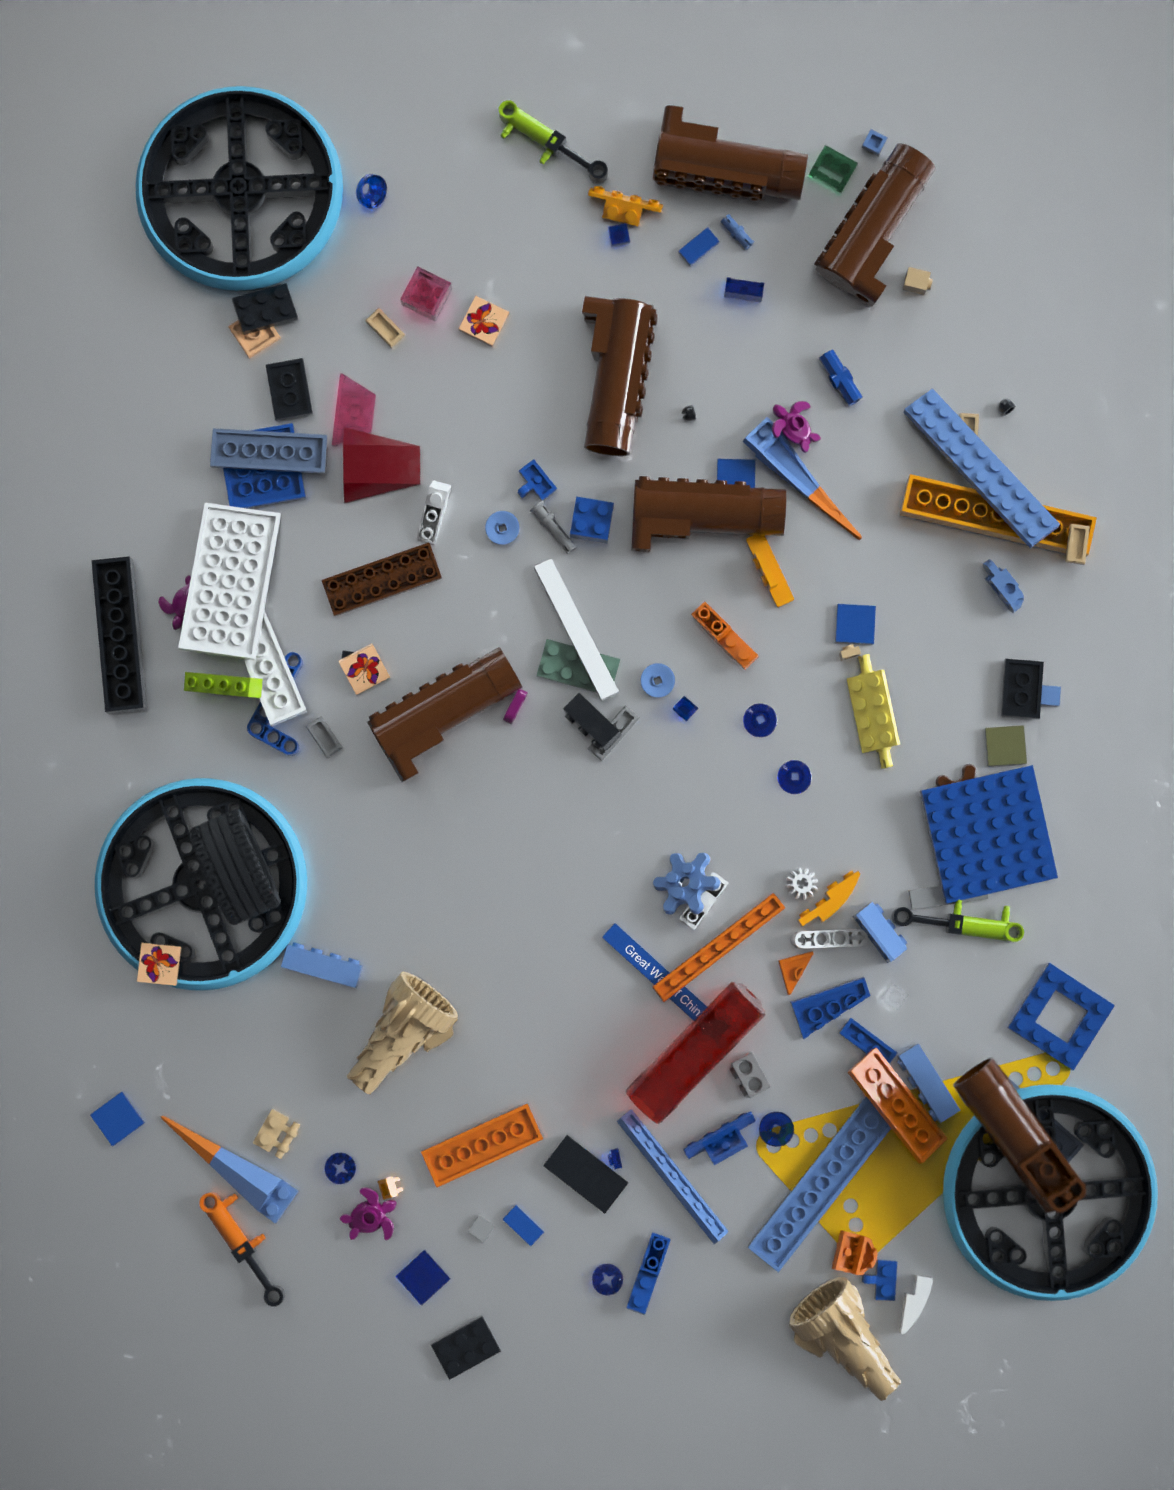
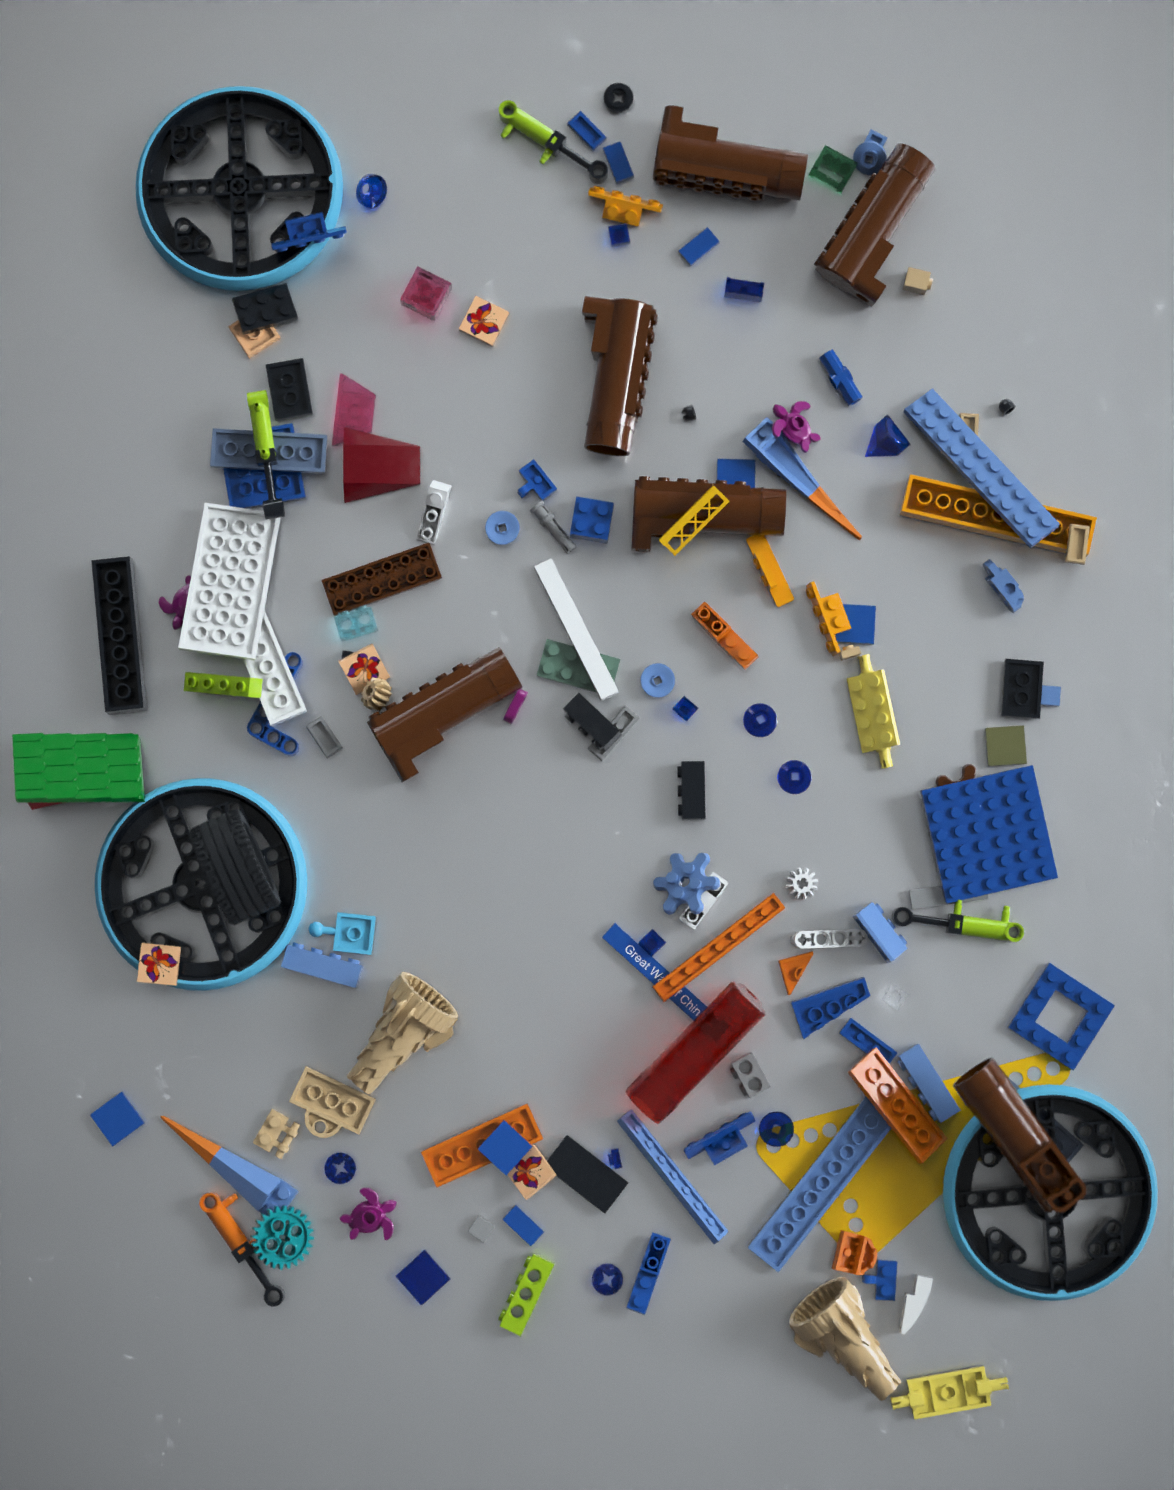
(77, 768): none -> green piece
(265, 449): none -> piece
(265, 1232): none -> teal gear
(307, 229): none -> blue bracket
(331, 1103): none -> tan plate
(352, 933): none -> medium azure plate
(357, 629): none -> clear light blue brick
(376, 694): none -> tan gear
(385, 327): tan tile -> none
(388, 1188): tile -> none
(465, 1347): black plate -> none
(505, 1147): none -> blue tile
(507, 1319): none -> lime brick
(531, 1173): none -> tile
(586, 131): none -> blue tile
(618, 89): none -> black gear
(618, 162): none -> blue tile
(652, 943): none -> clear blue plate
(688, 515): none -> yellow fence
(691, 790): none -> black brick
(737, 231): medium blue pin -> none
(830, 615): none -> light orange bracket
(837, 897): light orange slope -> none
(871, 149): none -> medium blue piece
(886, 439): none -> clear blue slope
(949, 1392): none -> light yellow plate

